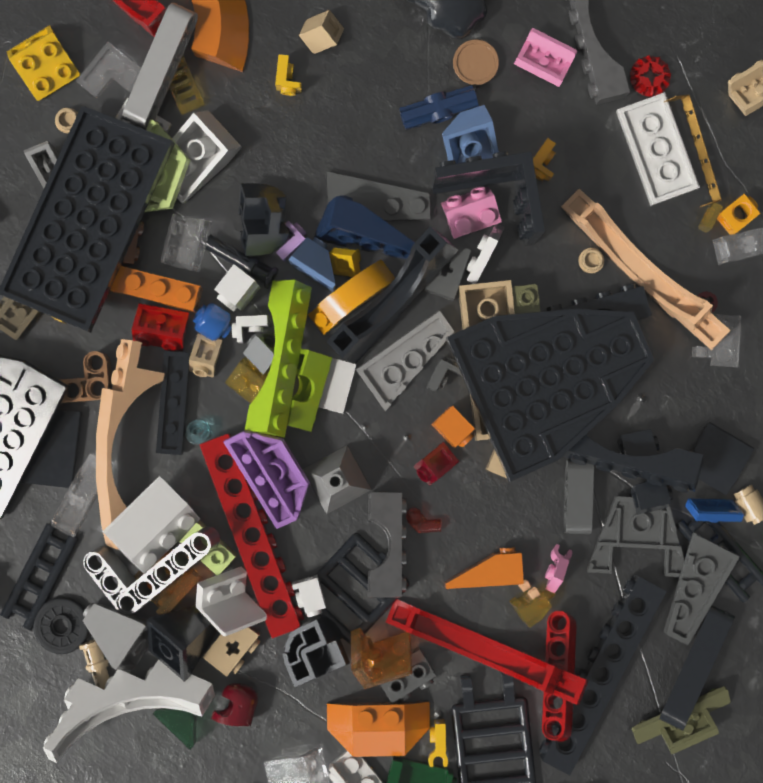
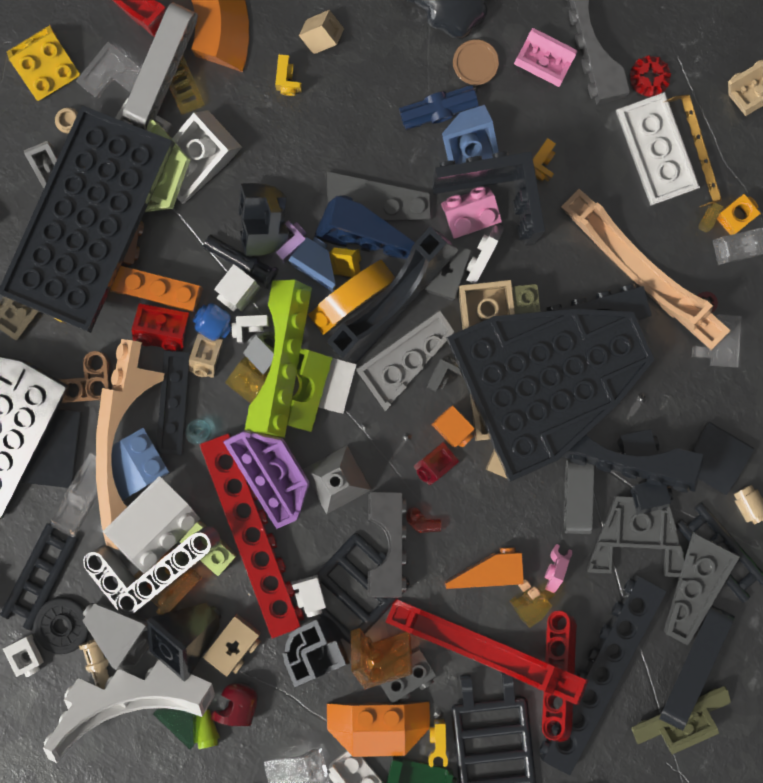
(15, 656): none -> white brick
(135, 464): none -> medium blue slope
(185, 242): clear bracket -> none
(206, 731): none -> lime cone
(227, 604): white bracket -> none
(591, 260): tan plate -> none
(714, 510): blue plate -> none

